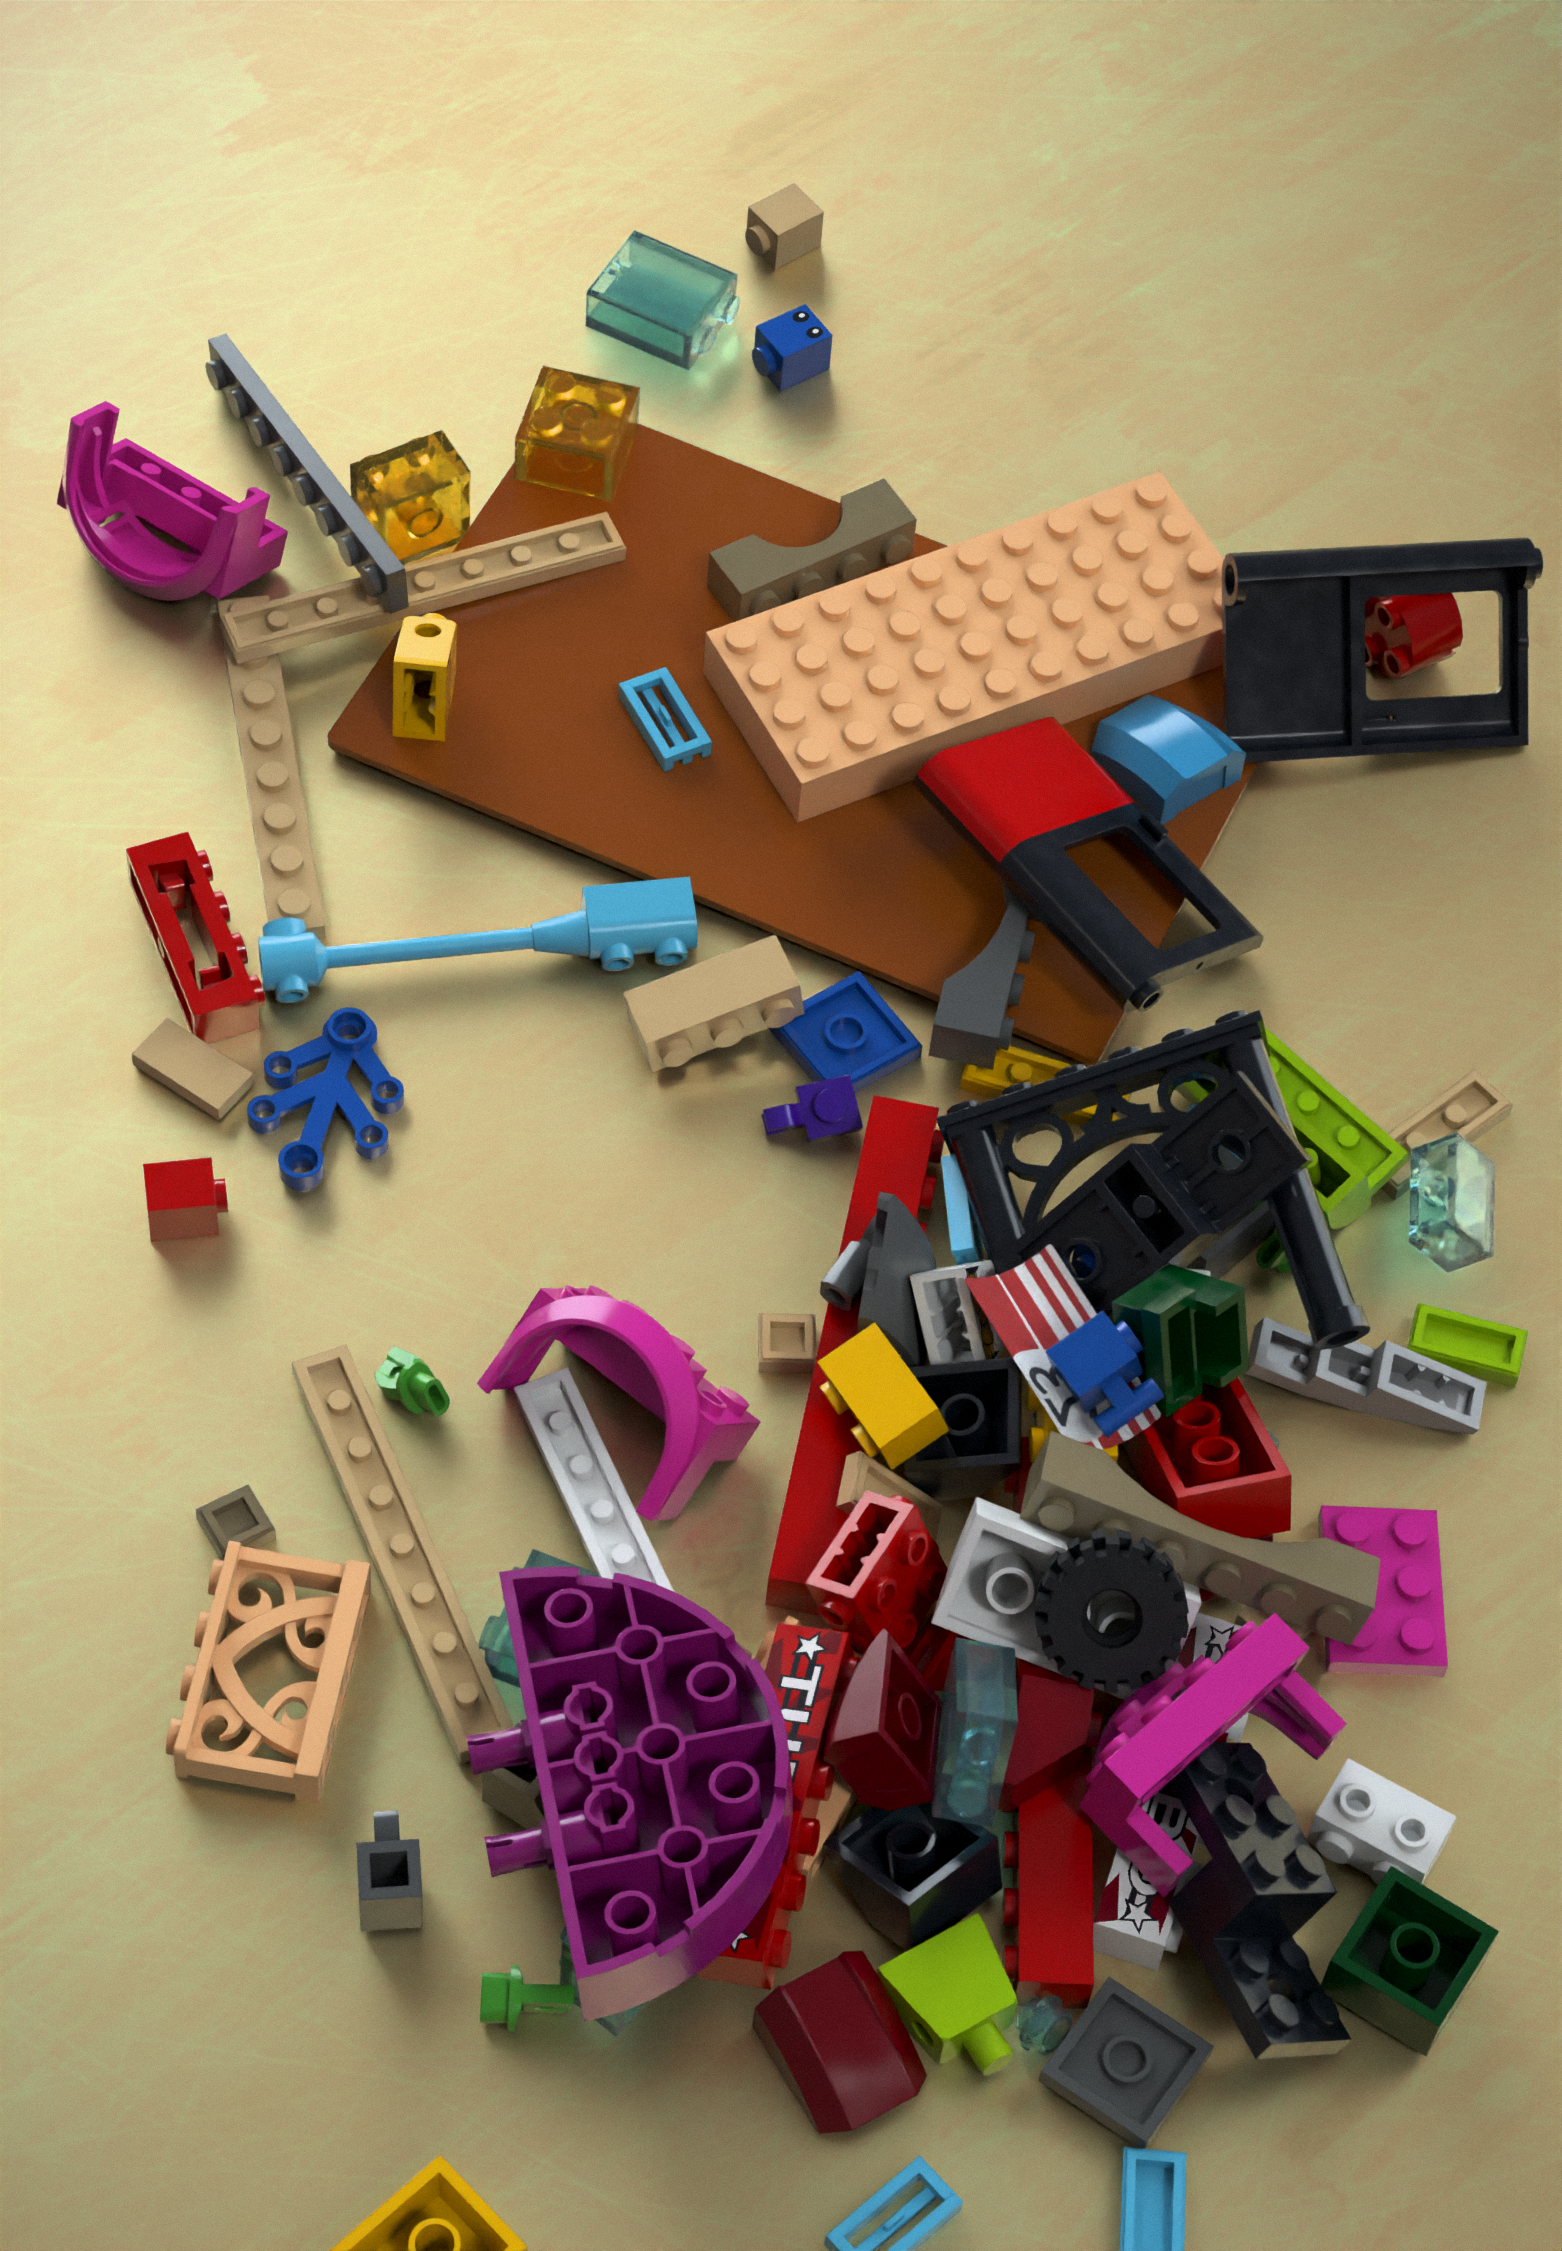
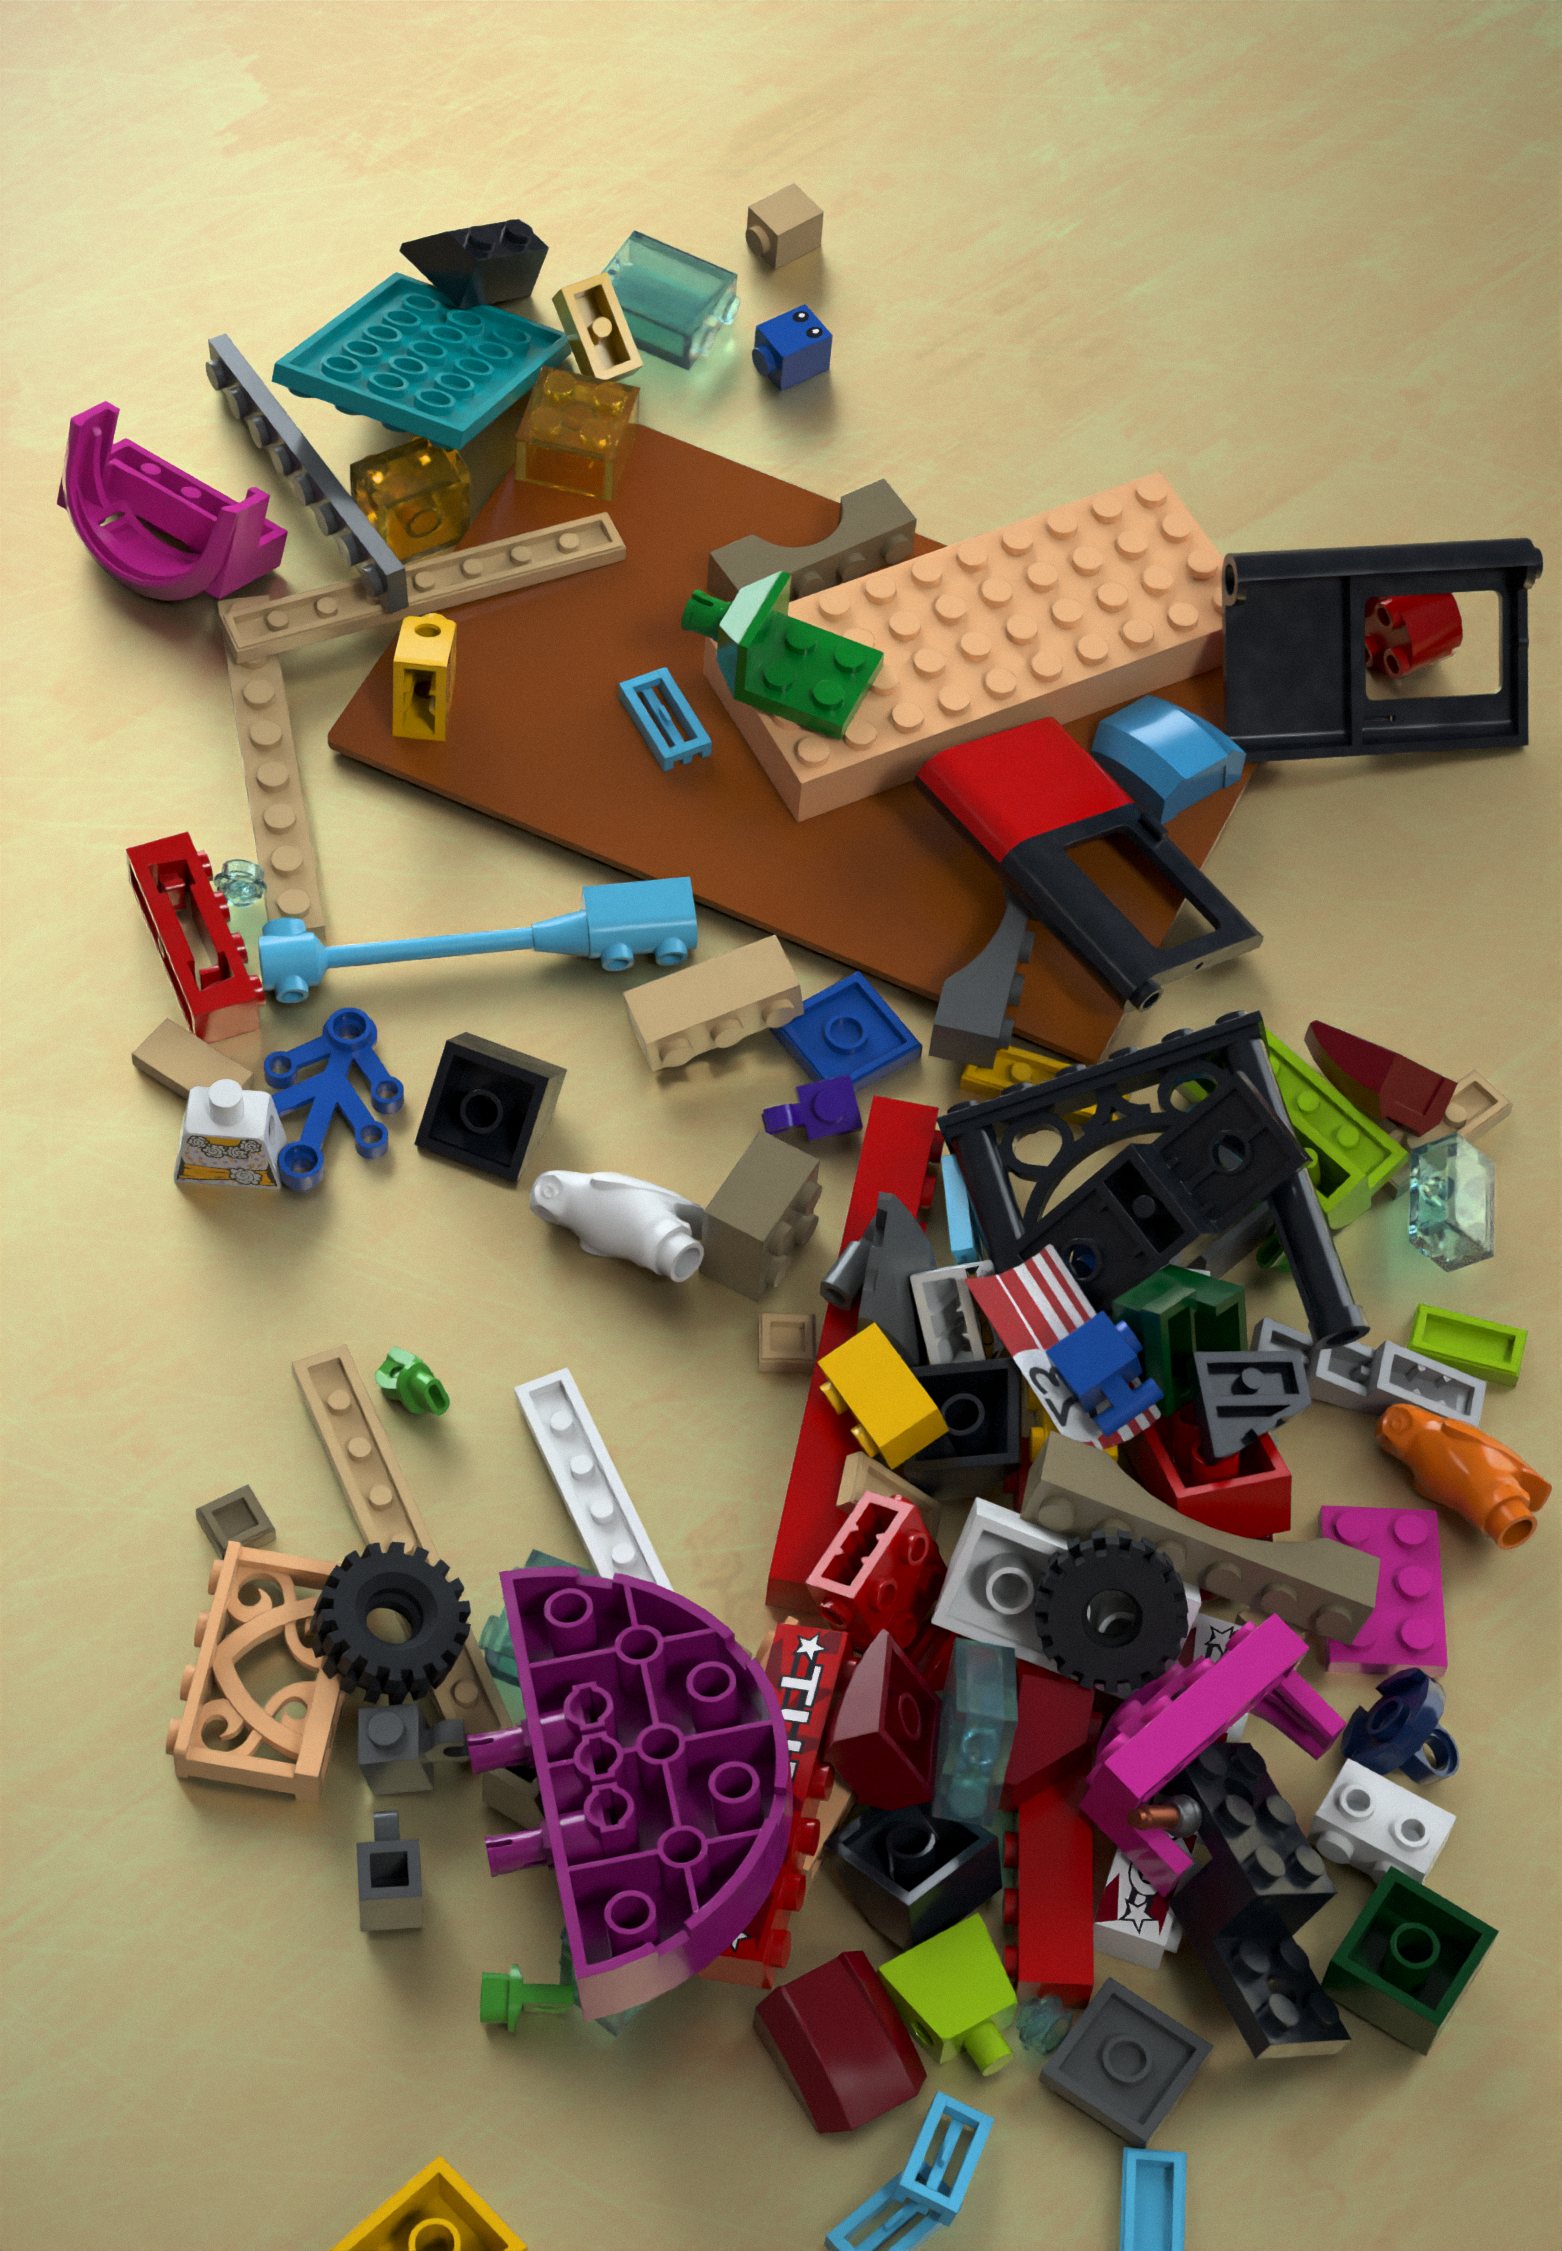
(183, 1199): red brick -> none
(230, 1138): none -> white torso
(241, 882): none -> clear light blue plate
(397, 1584): none -> black tyre
(401, 1748): none -> dark grey brick
(422, 361): none -> teal plate
(480, 262): none -> black slope
(489, 1105): none -> black slope
(597, 329): none -> yellow brick
(624, 1219): none -> white animal
(646, 1363): dark pink piece -> none
(760, 1216): none -> dark tan brick
(782, 660): none -> green plate
(927, 2194): none -> medium azure tile
(1177, 1816): none -> piece
(1244, 1397): none -> black wing
(1380, 1079): none -> dark red slope
(1397, 1728): none -> dark blue tile
(1466, 1472): none -> orange animal

